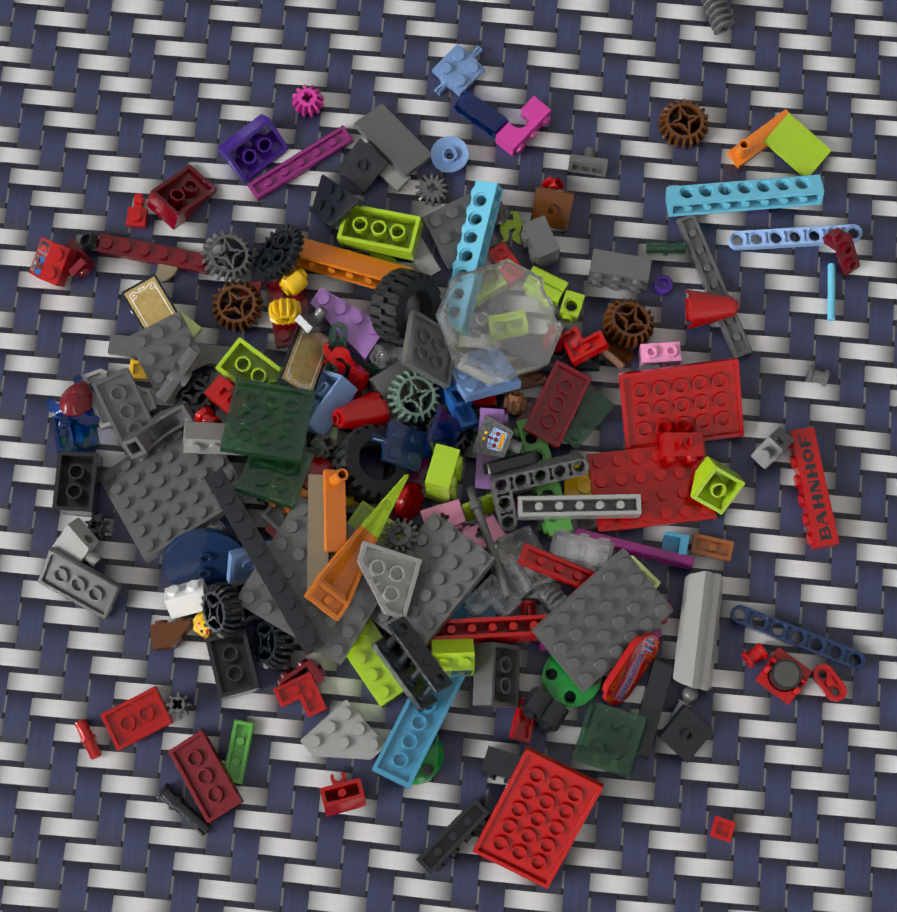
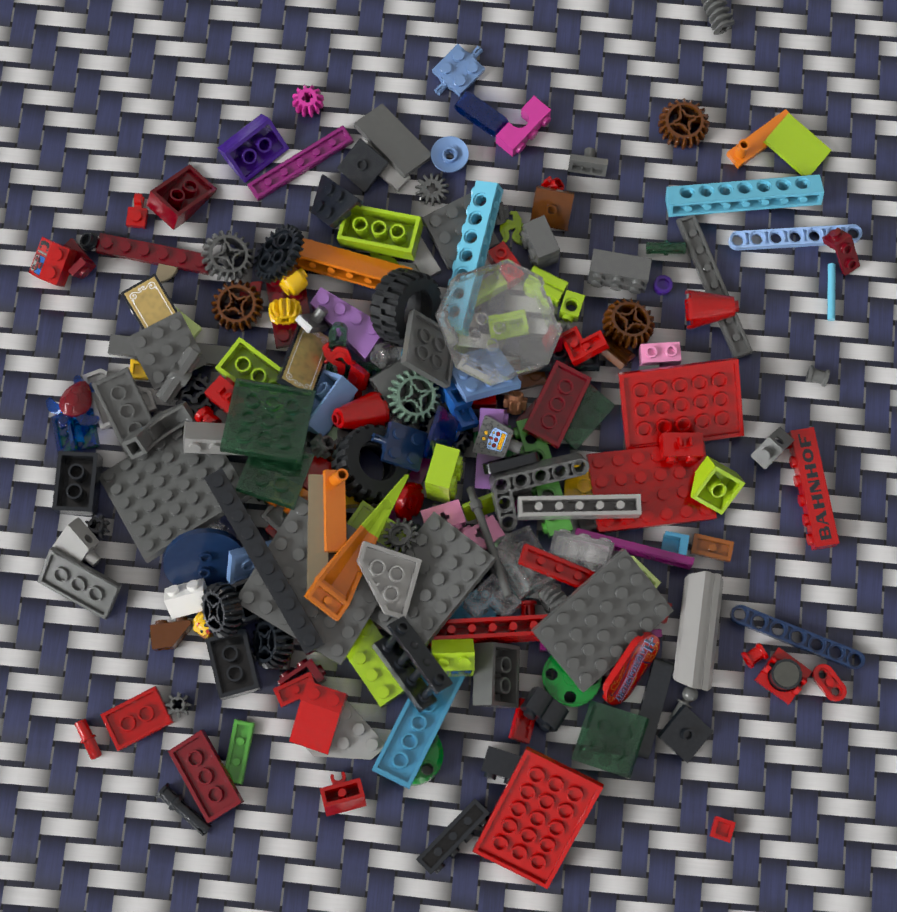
(318, 717): none -> red slope

